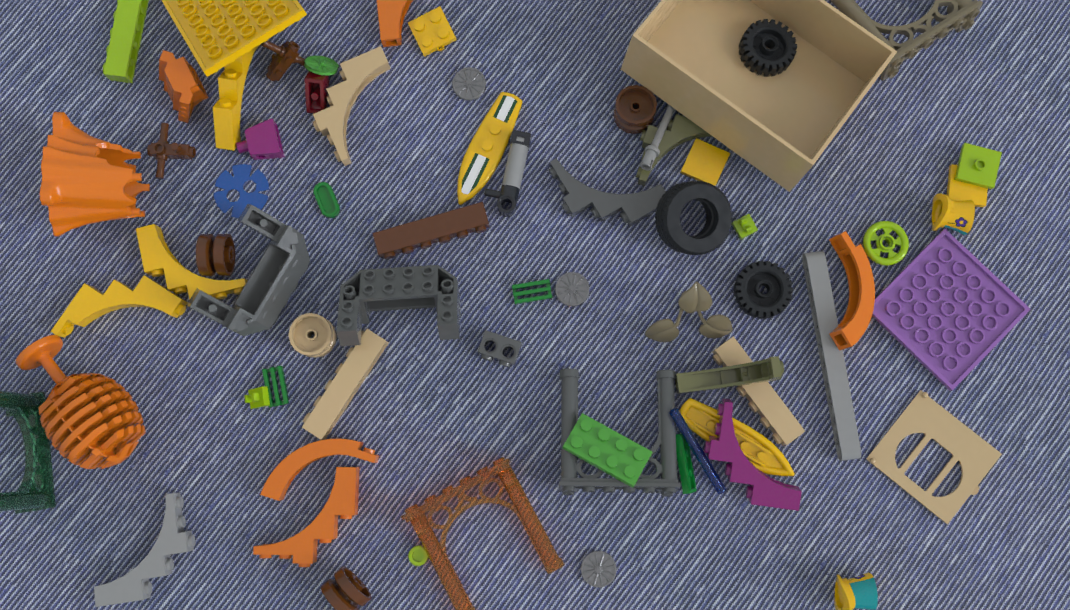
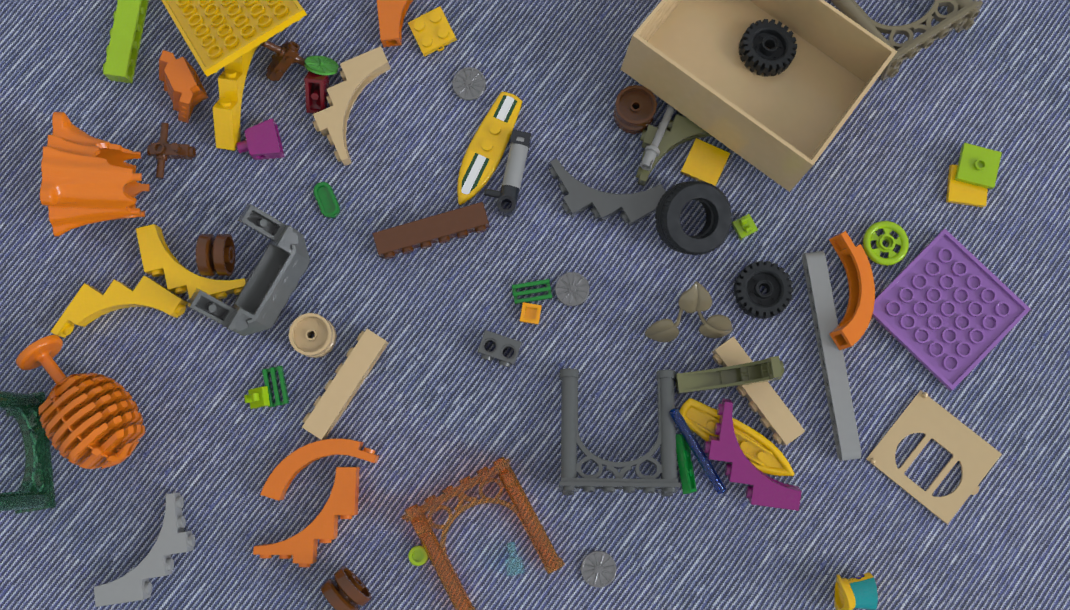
(241, 175): blue piece -> none
(398, 290): dark grey wedge -> none
(515, 564): none -> clear light blue piece
(530, 313): none -> light orange plate
(607, 450): bright green plate -> none
(952, 214): yellow hat -> none

